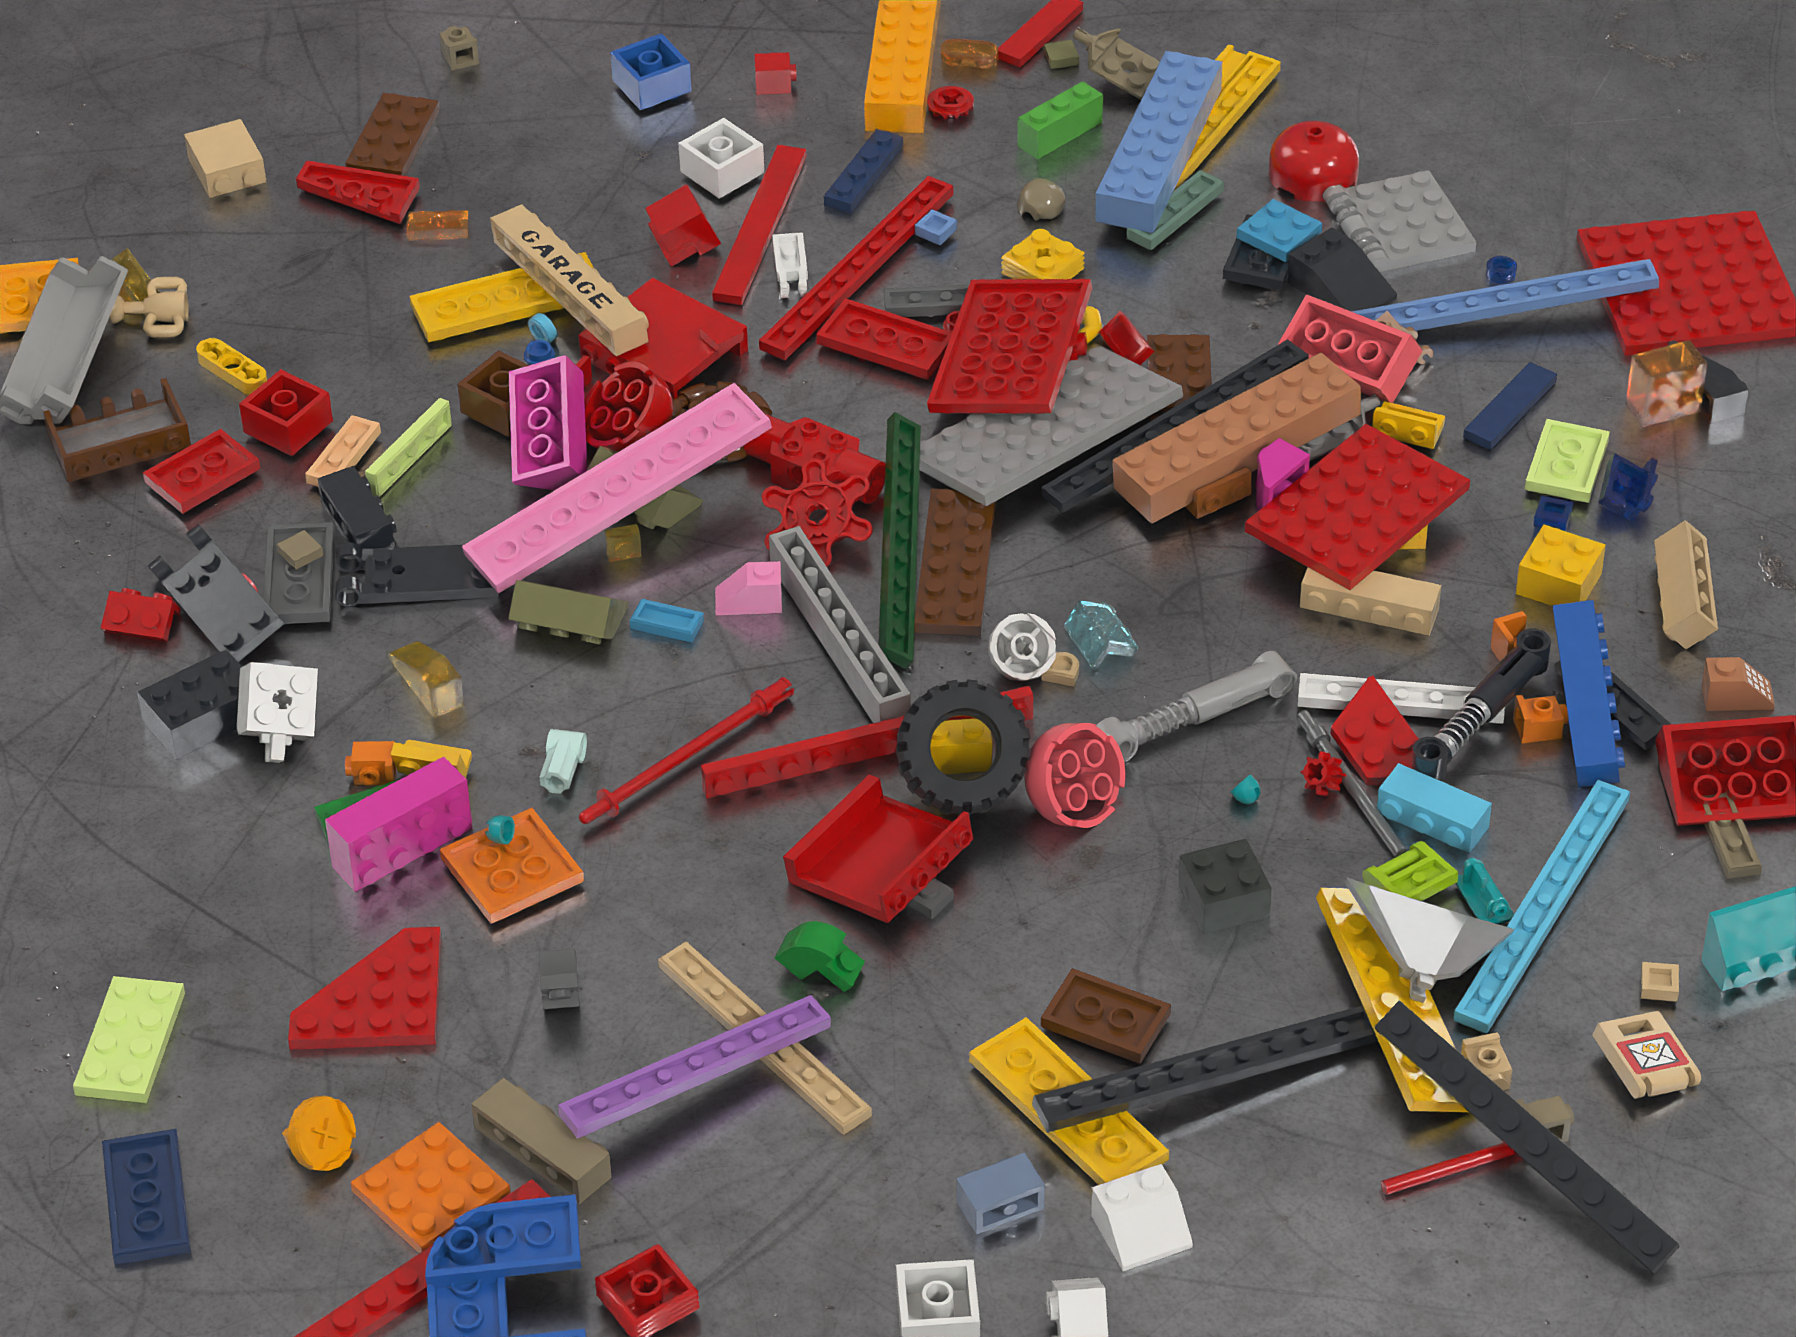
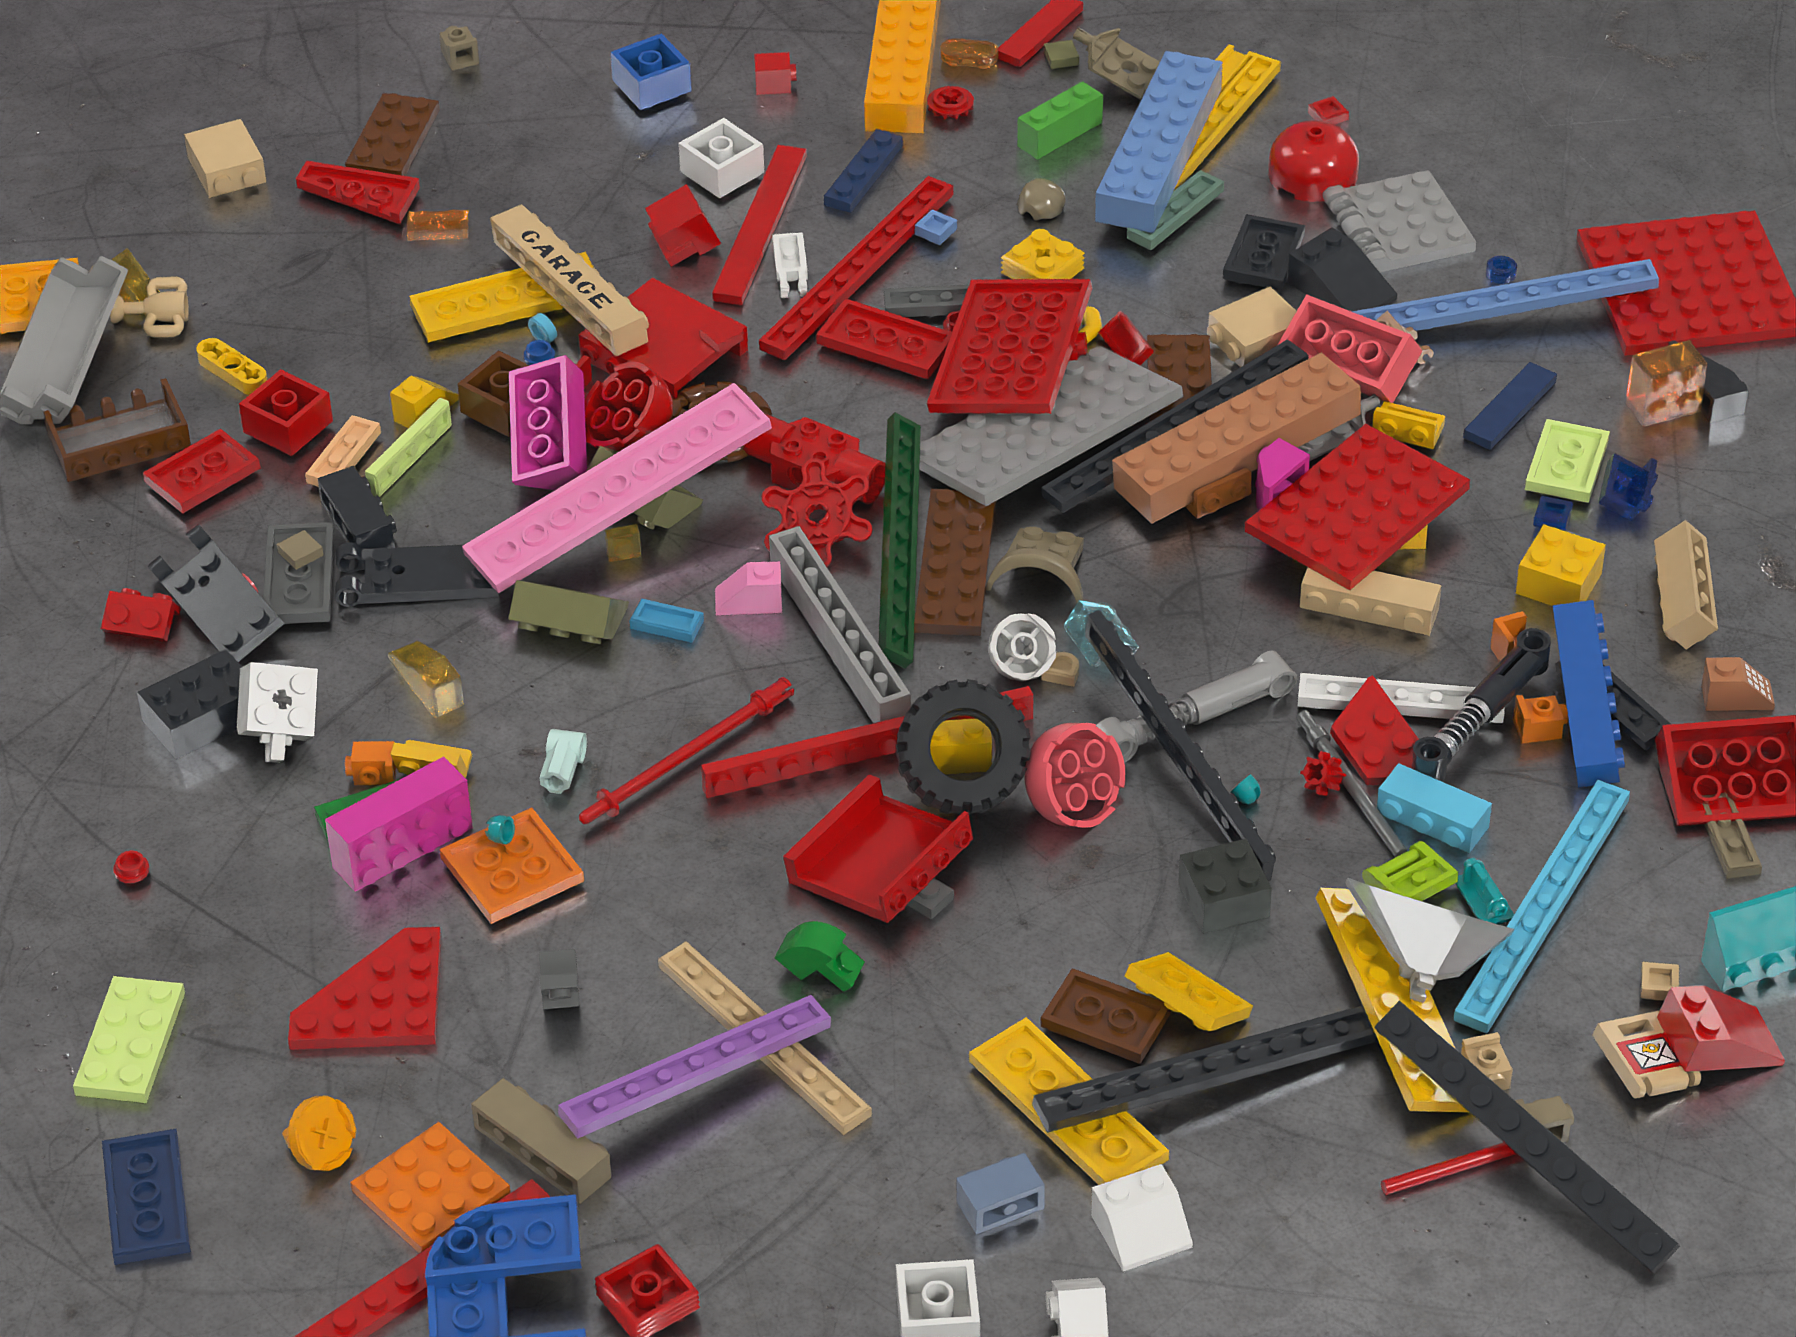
(131, 867): none -> red plate
(415, 397): none -> yellow slope
(1043, 550): none -> dark tan piece
(1174, 739): none -> black plate
(1188, 991): none -> yellow plate
(1250, 325): none -> tan brick
(1278, 229): dark azure plate -> none
(1328, 110): none -> red tile
(1716, 1031): none -> red slope

